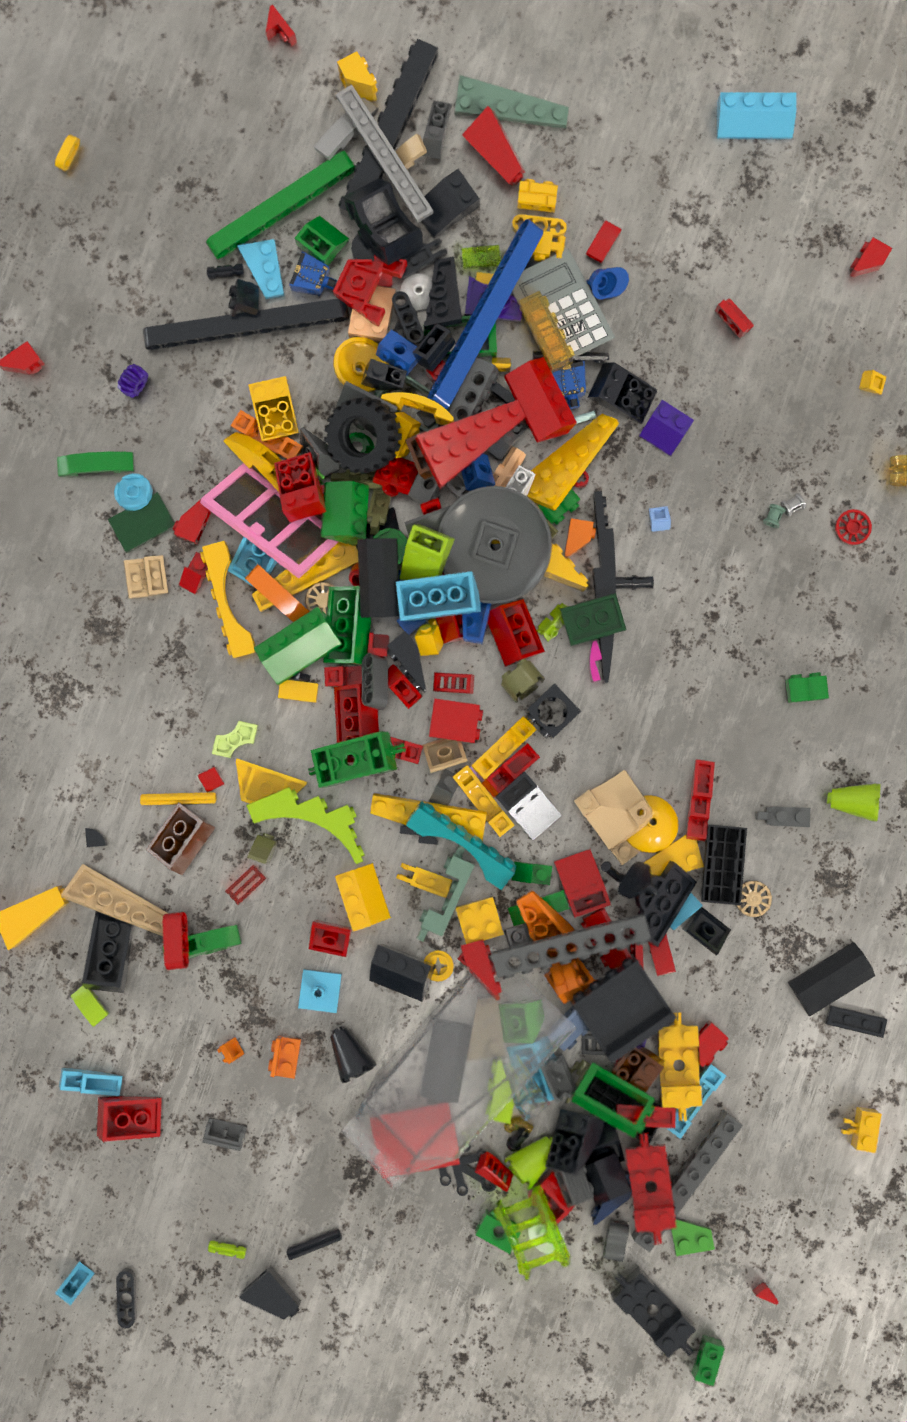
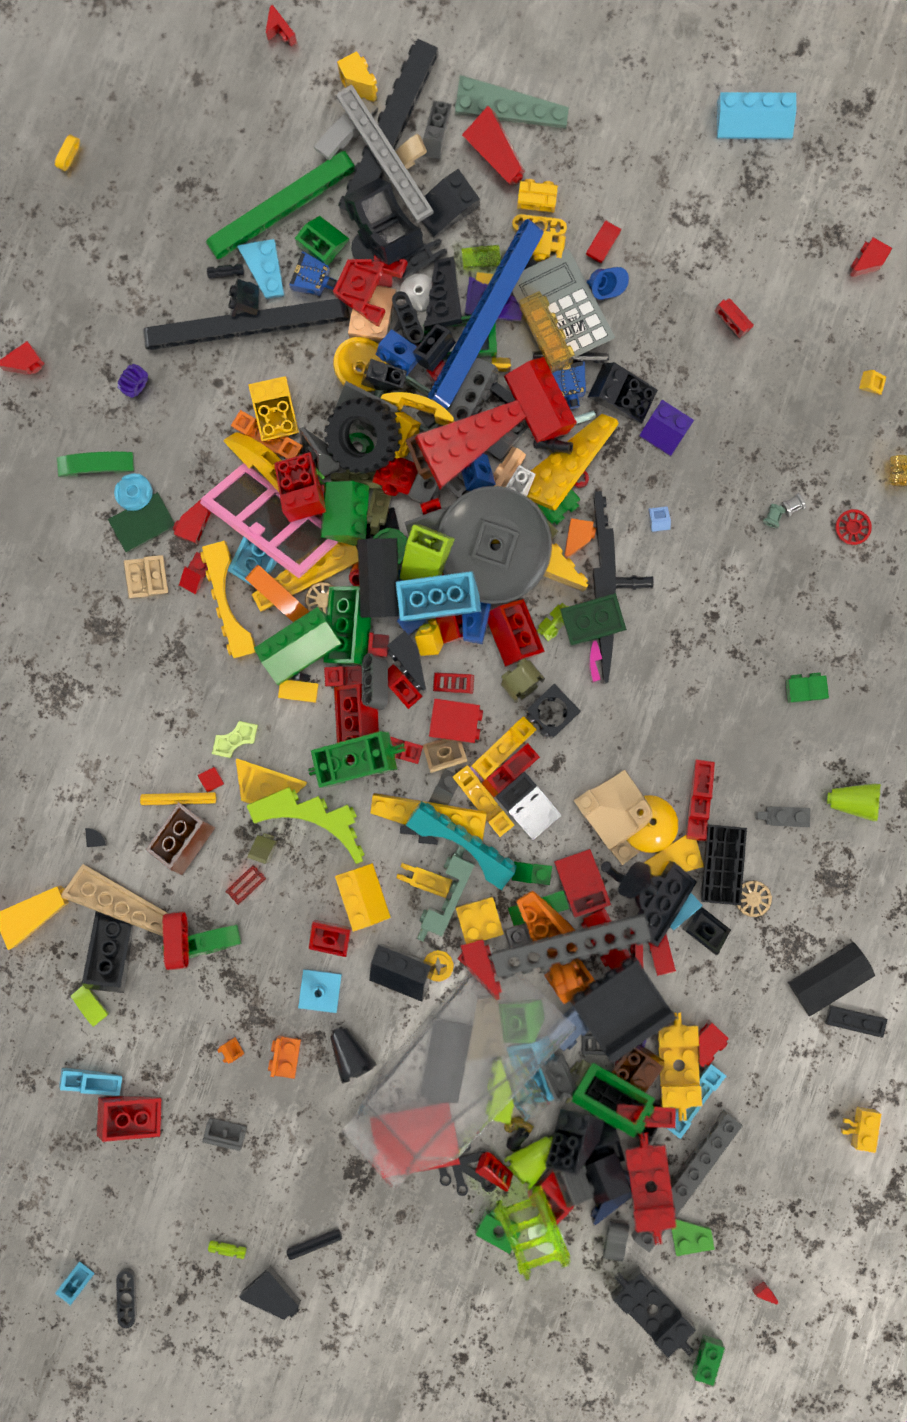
(554, 445): none -> black pin

